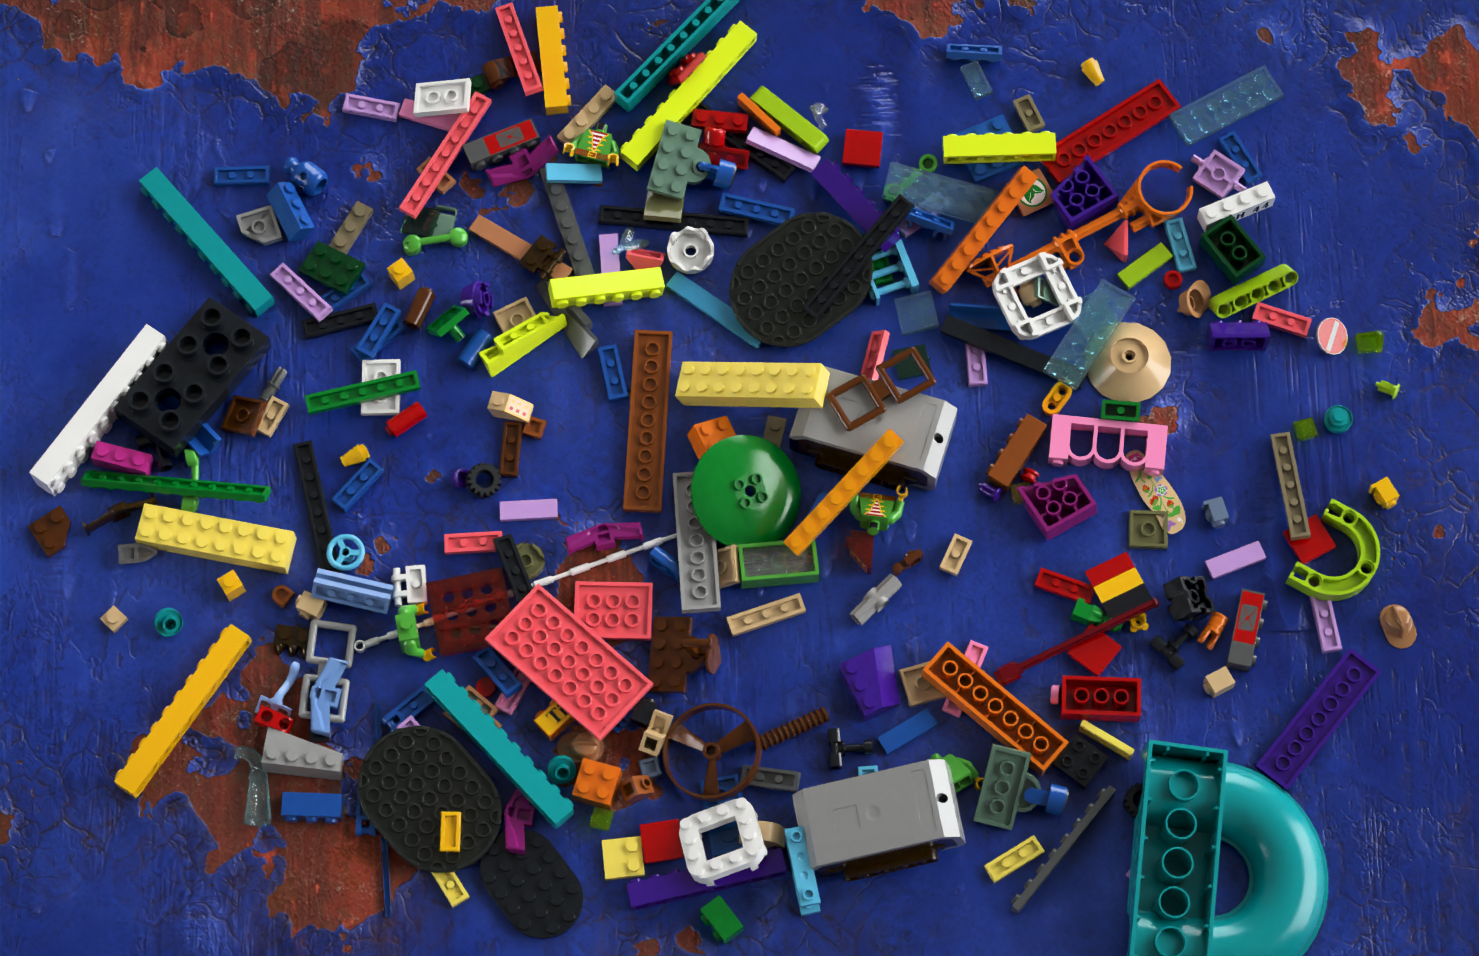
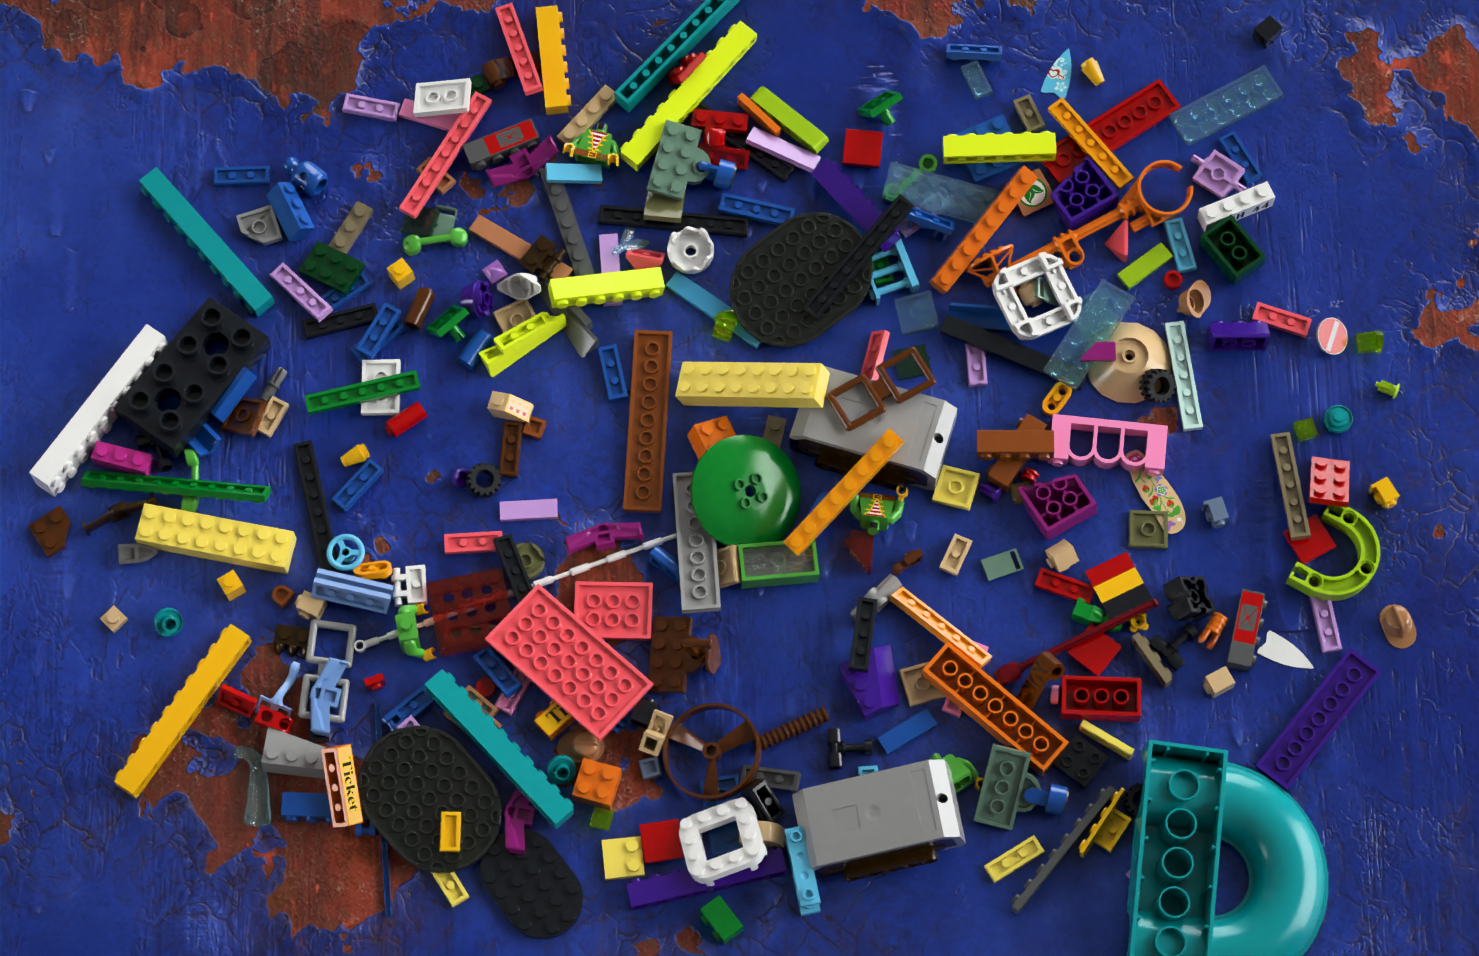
(233, 394): none -> blue tile
(237, 701): none -> red plate
(341, 785): none -> brick
(373, 570): none -> light orange plate
(375, 682): none -> red plate
(495, 272): none -> medium lavender tile
(520, 286): none -> white hat
(636, 788): dark orange brick -> none
(724, 325): none -> clear neon green tile
(763, 800): none -> black brick
(766, 615): tan plate -> none
(818, 110): clear plate -> none
(862, 634): none -> black plate
(881, 105): none -> green tile
(939, 626): none -> light orange plate
(956, 487): none -> light yellow plate
(1000, 565): none -> sand green piece
(1015, 444): none -> dark orange brick
(1045, 668): none -> reddish brown door
(1059, 76): none -> medium azure sticker
(1061, 556): none -> tan brick
(1090, 143): none -> light orange plate
(1100, 353): none -> magenta tile
(1109, 828): none -> yellow bracket
(1120, 410): green brick -> none
(1152, 659): none -> dark tan plate
(1167, 385): none -> black tyre
(1183, 376): none -> light aqua plate
(1235, 560): lavender tile -> none
(1245, 294): lime beam -> none
(1267, 32): none -> black brick
(1283, 652): none -> white sticker
(1329, 482): none -> plate

